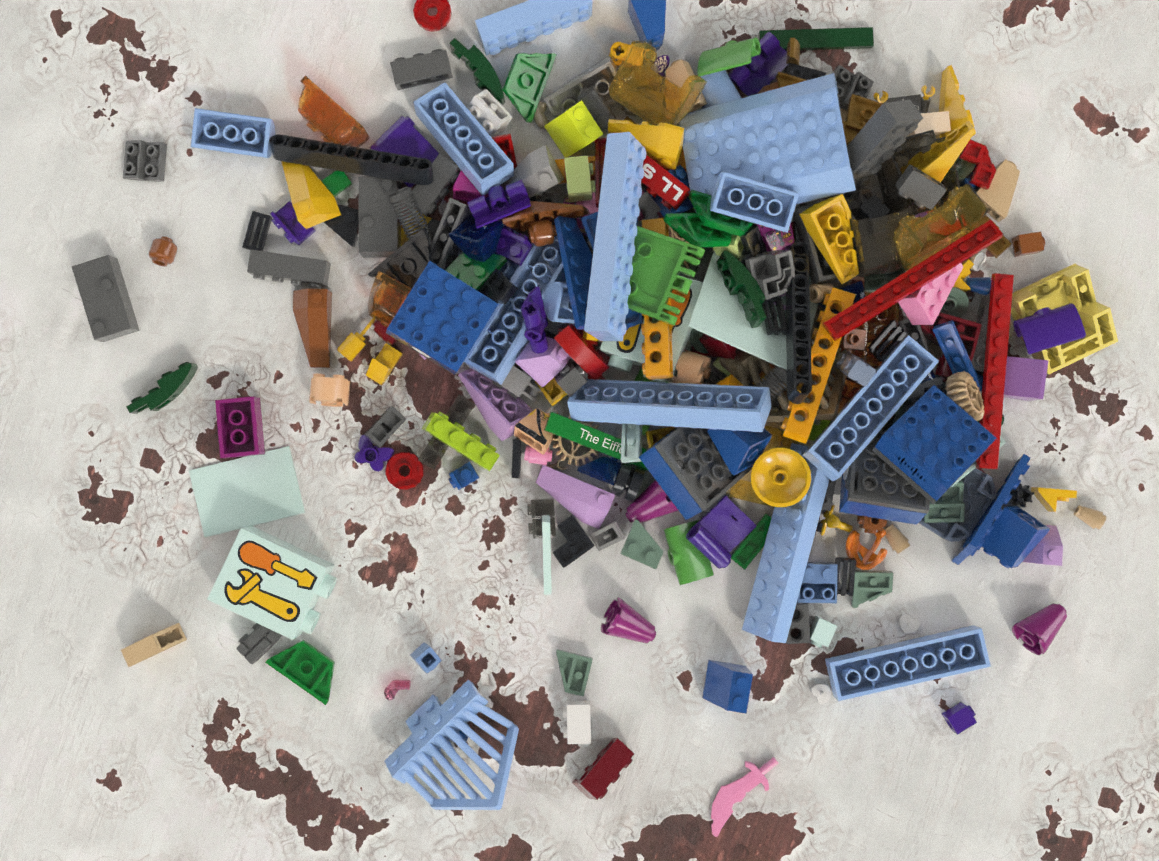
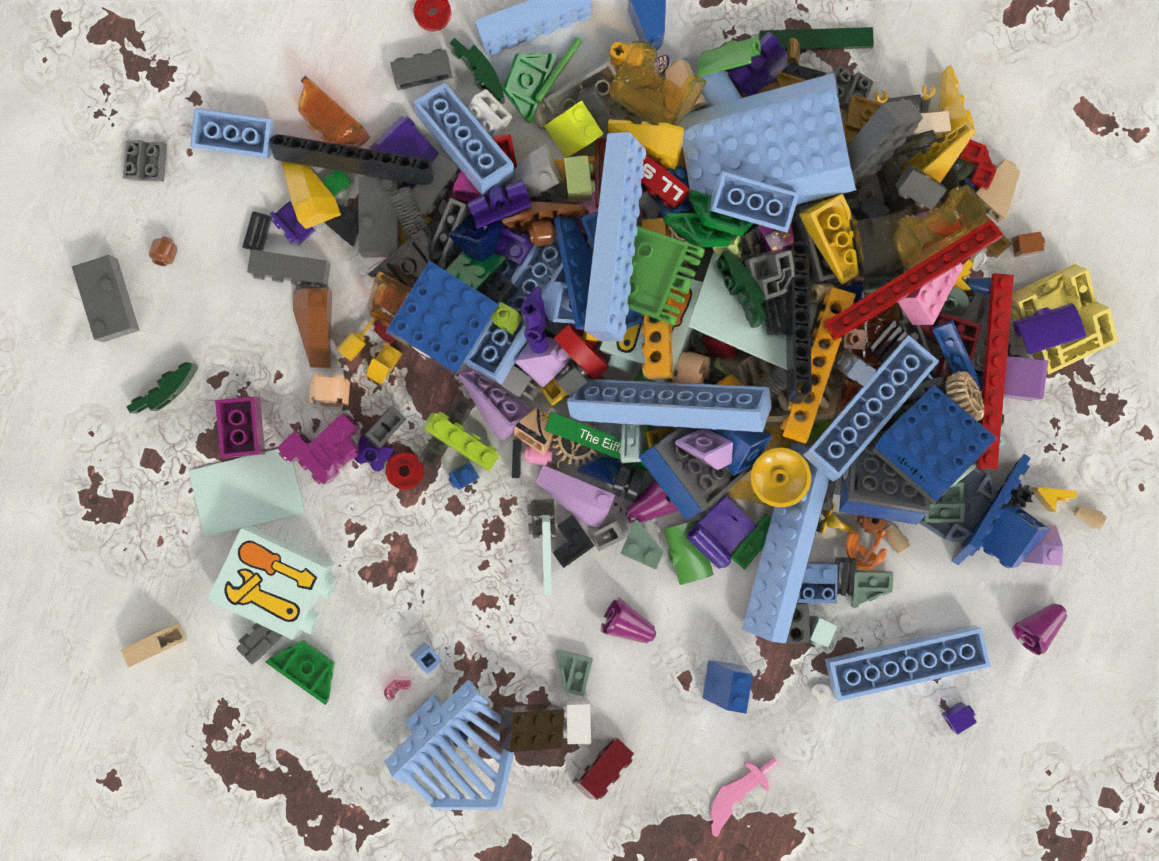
(326, 452): none -> magenta brick
(506, 318): none -> lime brick
(531, 728): none -> dark brown brick
(557, 71): none -> bright green bar
(708, 447): none -> lavender slope

